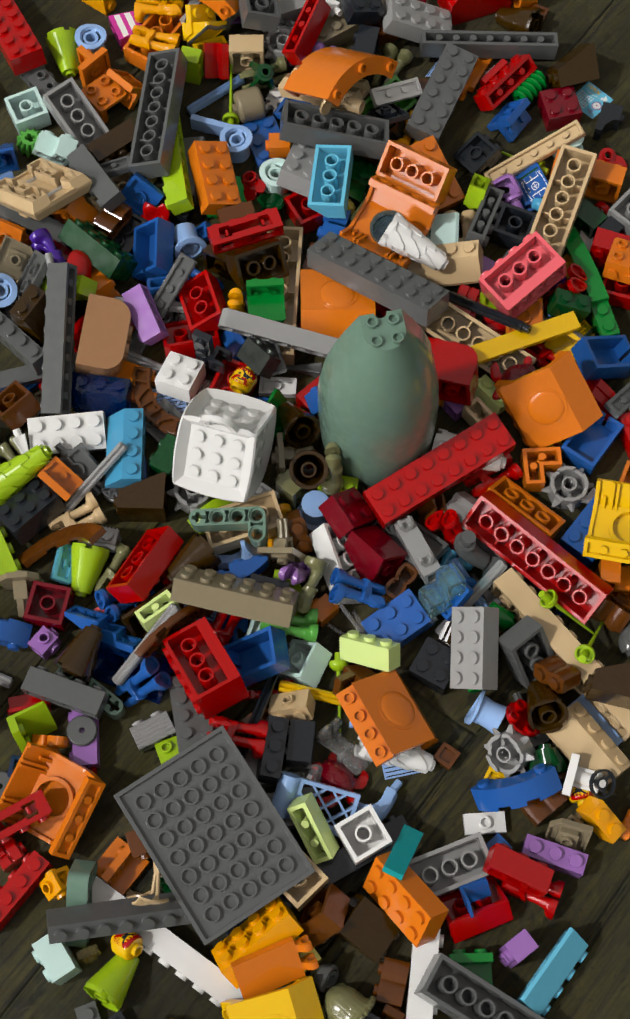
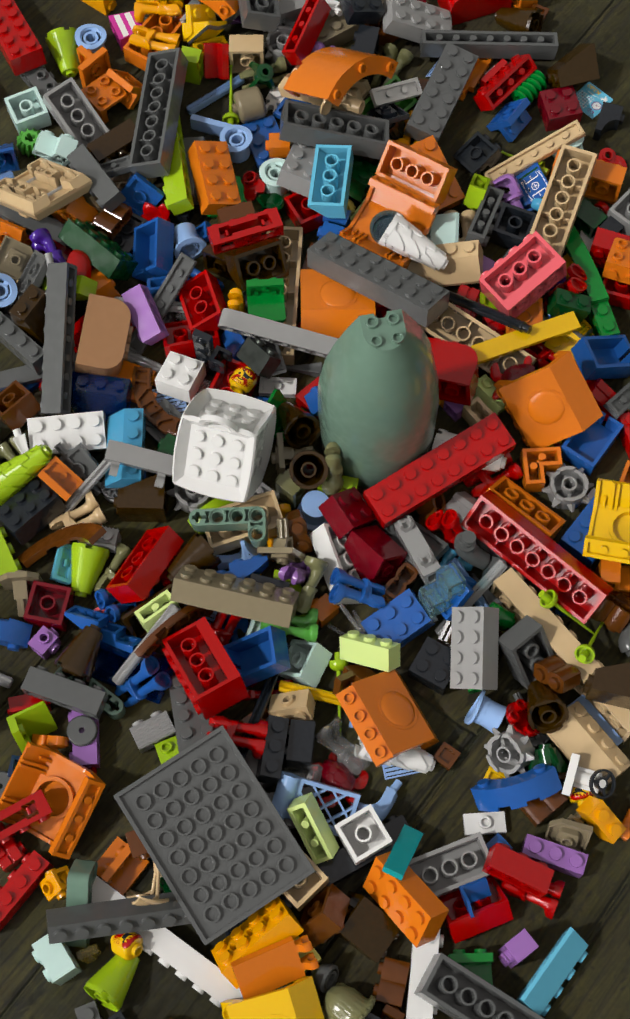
(139, 458): none -> light grey brick

